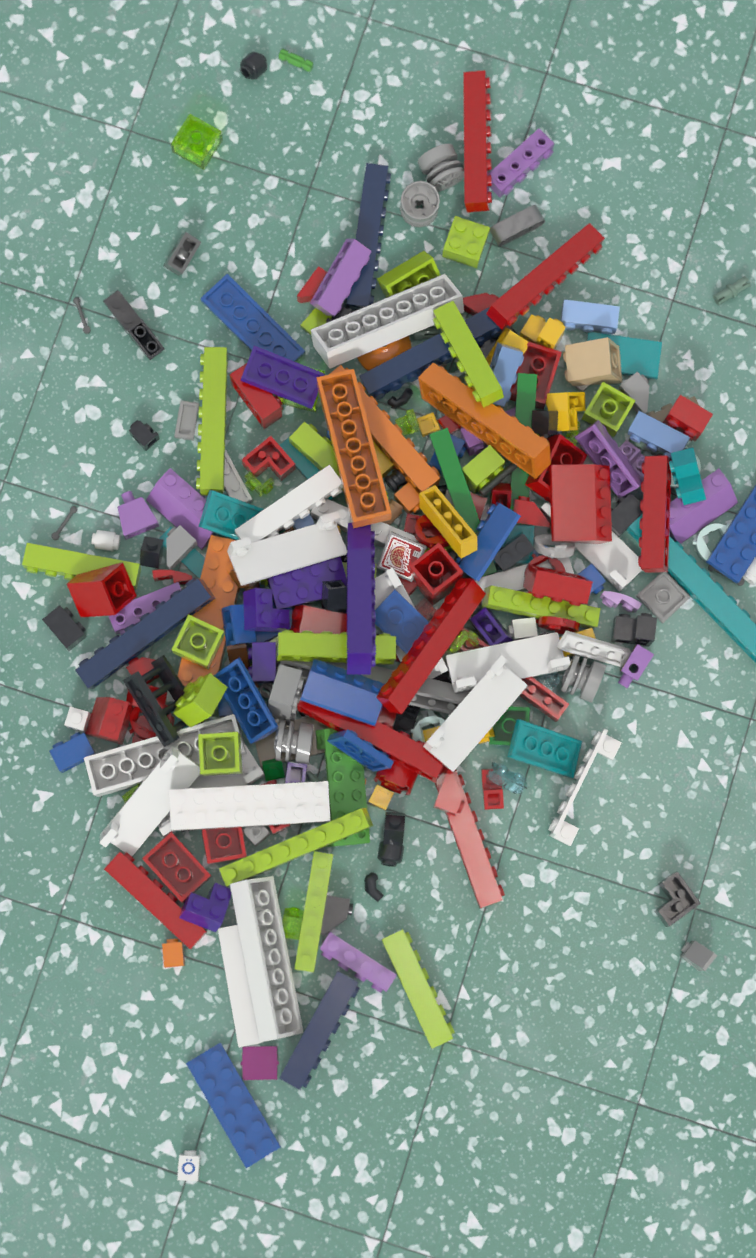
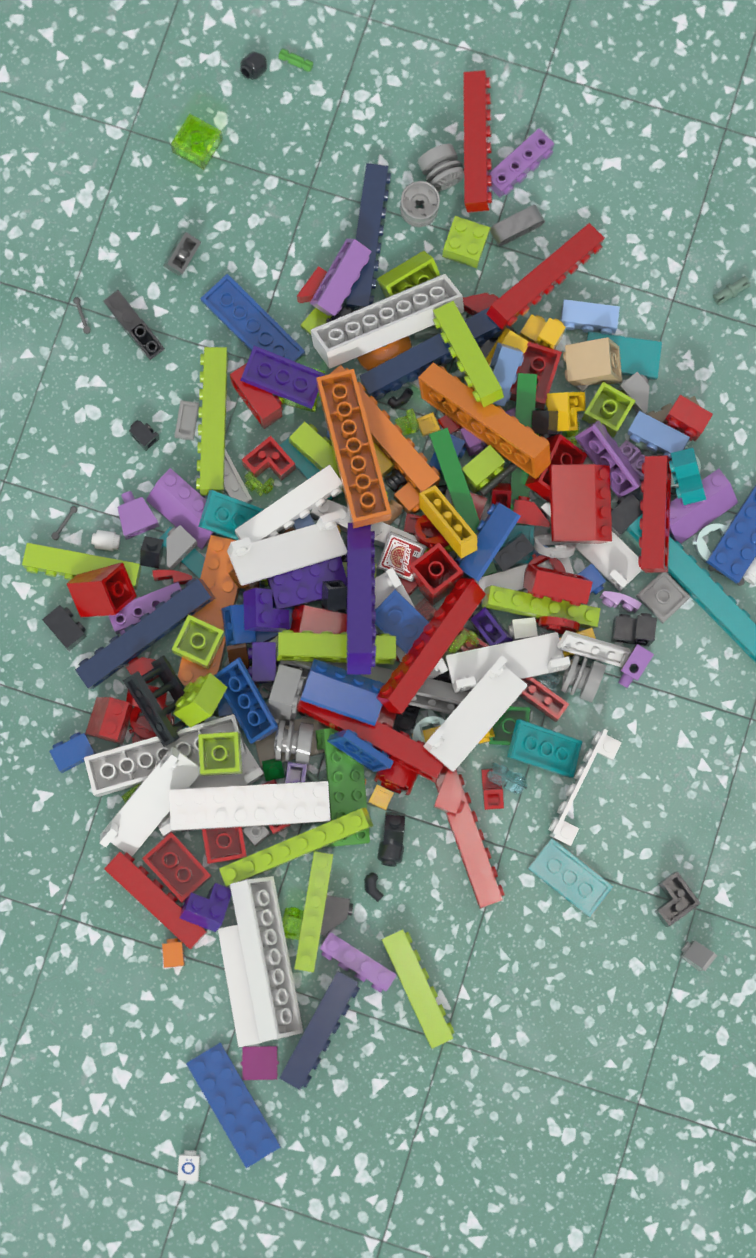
(77, 719): white brick -> none
(570, 877): none -> tile

